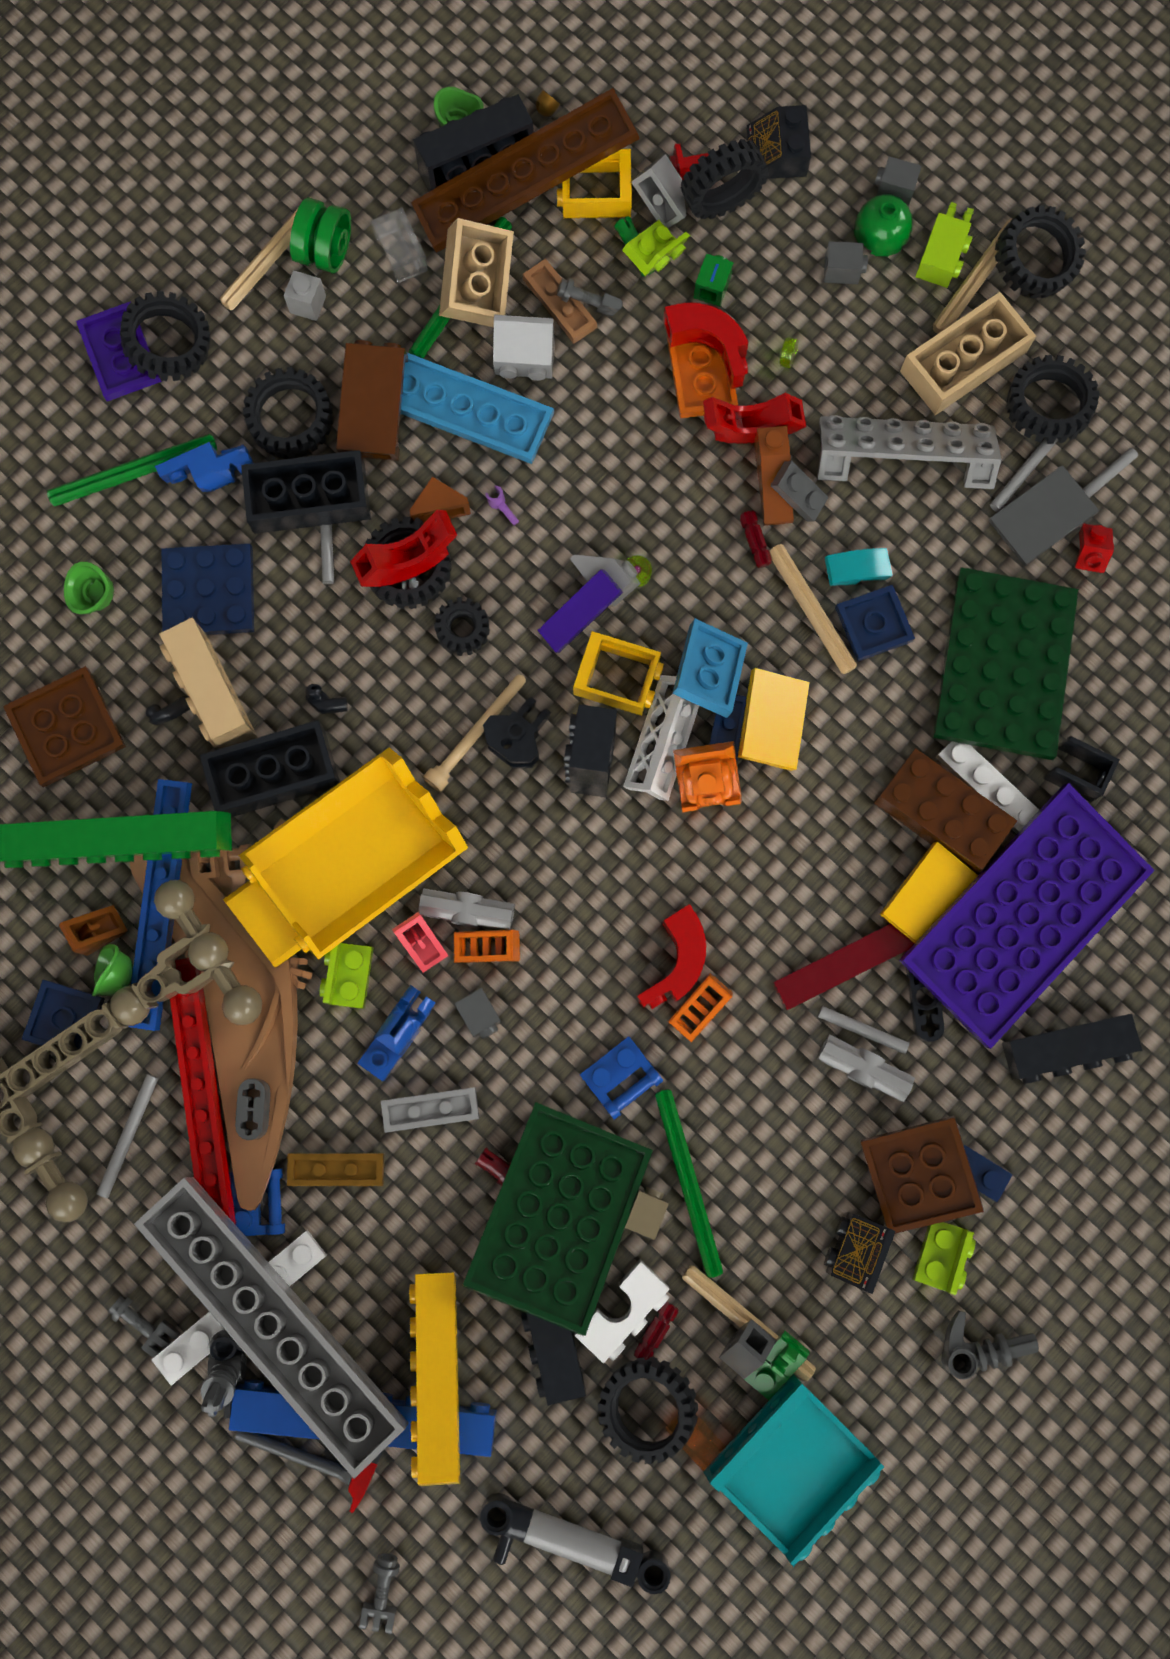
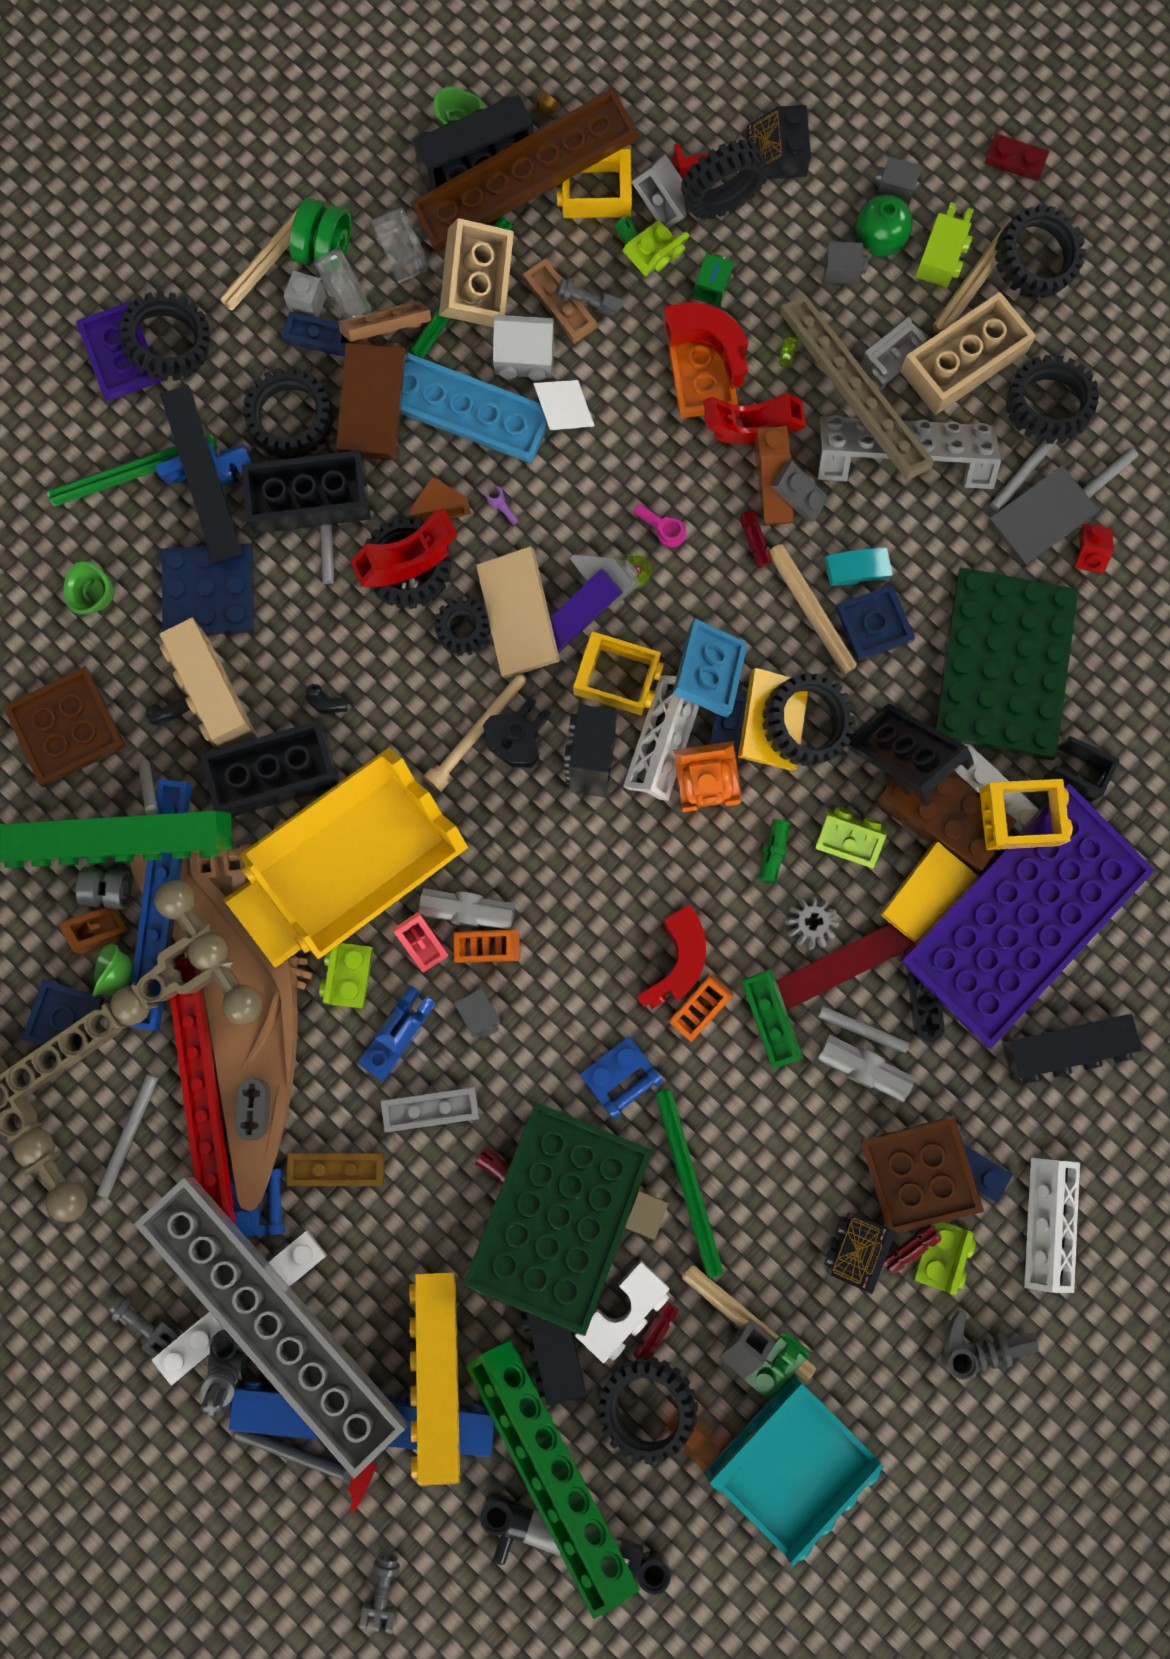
(98, 888): none -> dark grey wheel
(147, 787): none -> light grey bar
(201, 474): none -> black tile
(314, 334): none -> dark blue plate
(342, 285): none -> clear slope
(385, 321): none -> medium nougat plate
(517, 612): none -> tan tile
(552, 1480): none -> green brick
(563, 404): none -> white sticker
(670, 531): none -> dark pink plate
(772, 1019): none -> green tile
(774, 851): none -> green pin
(818, 933): none -> light grey gear
(838, 707): none -> black tyre
(851, 837): none -> lime bracket
(856, 388): none -> dark tan plate
(887, 356): none -> light grey hinge
(909, 751): none -> black hinge
(912, 1249): none -> dark red axle
(995, 817): none -> yellow window
(1016, 157): none -> dark red plate
(1048, 1225): none -> white fence

